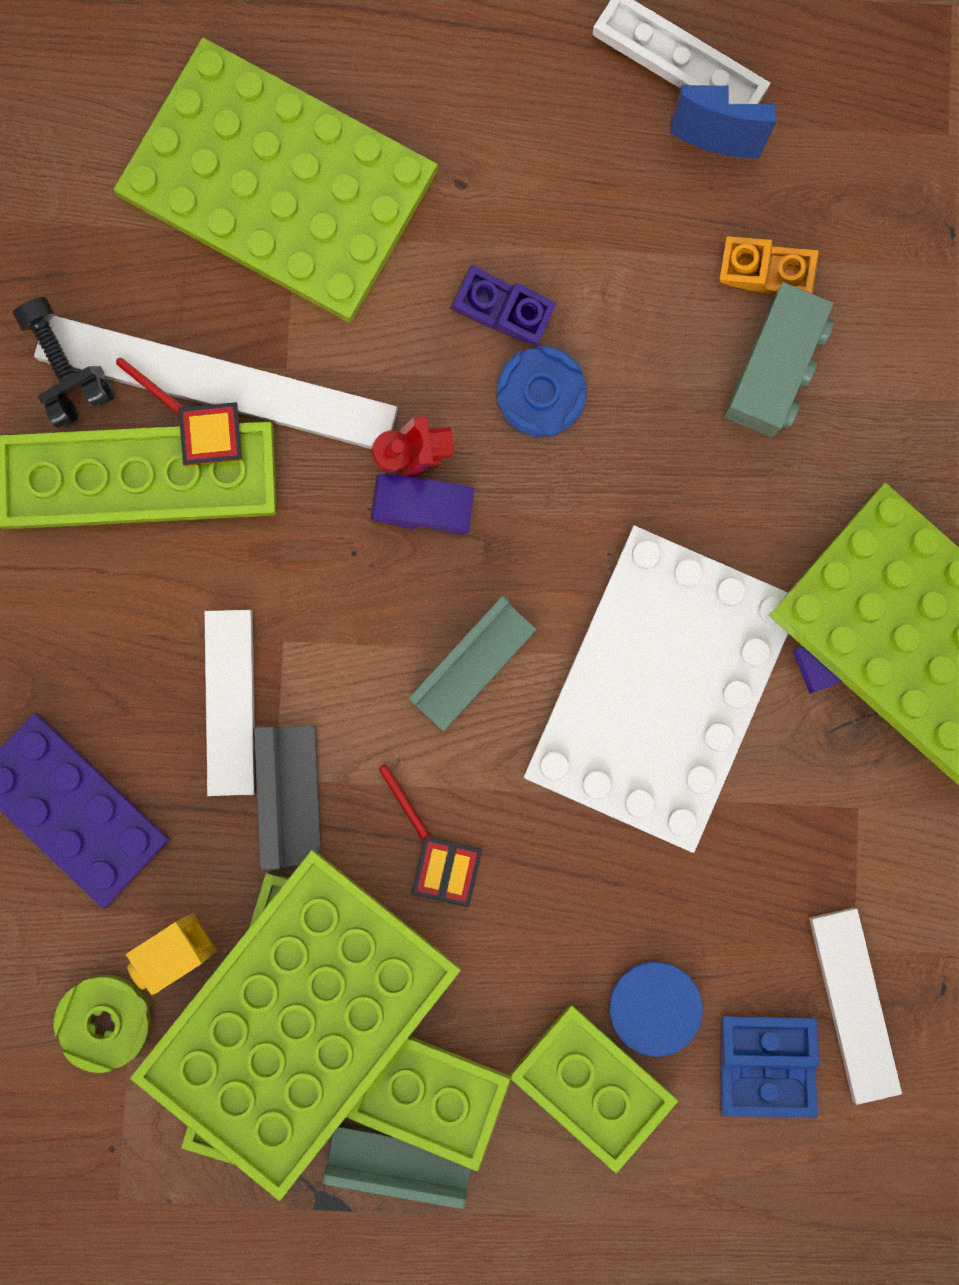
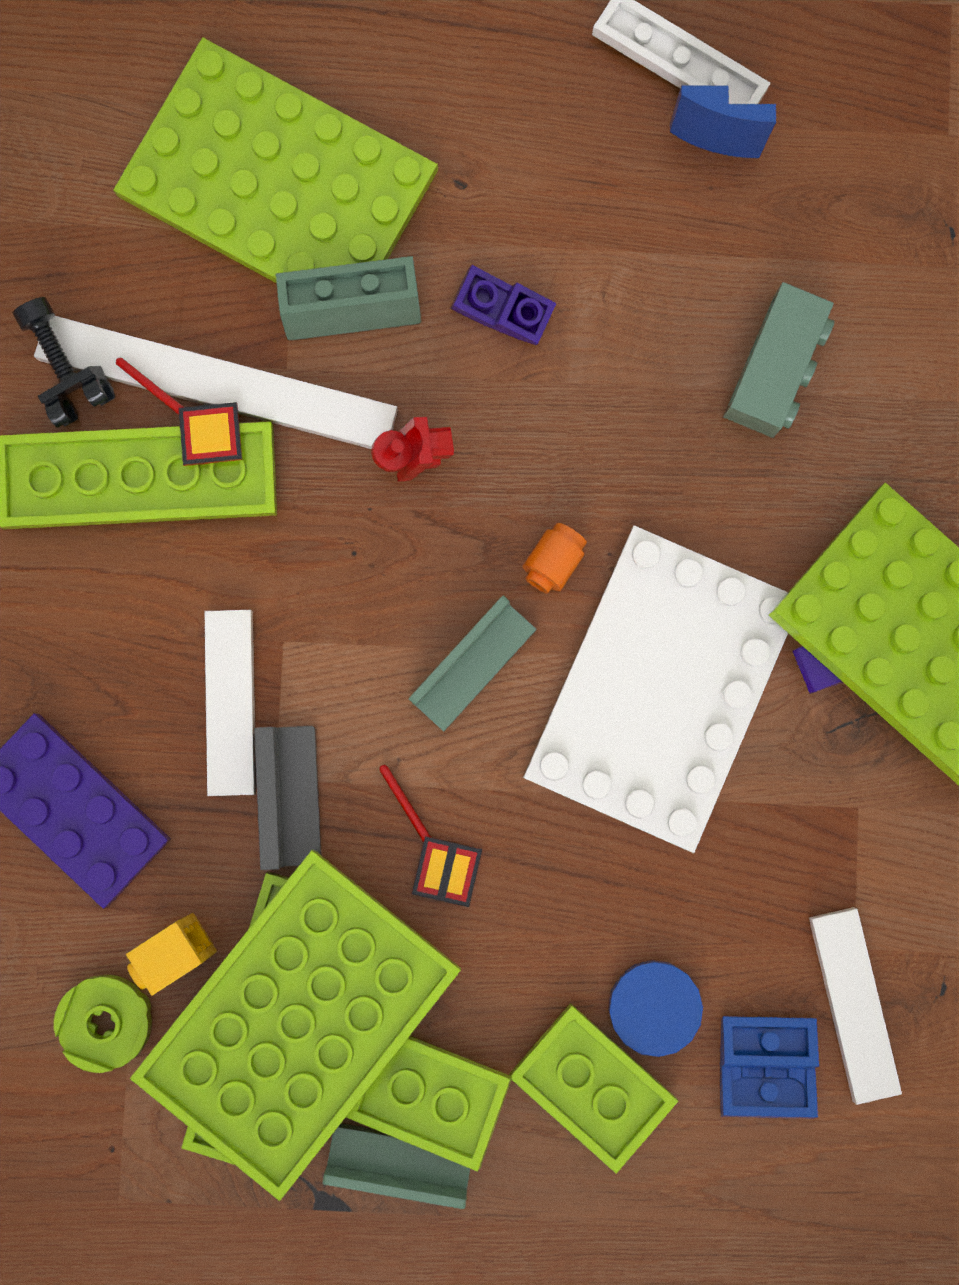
(348, 298): none -> sand green panel
(422, 502): dark purple slope -> none
(541, 391): blue tile -> none
(554, 558): none -> orange brick
(762, 268): light orange slope -> none

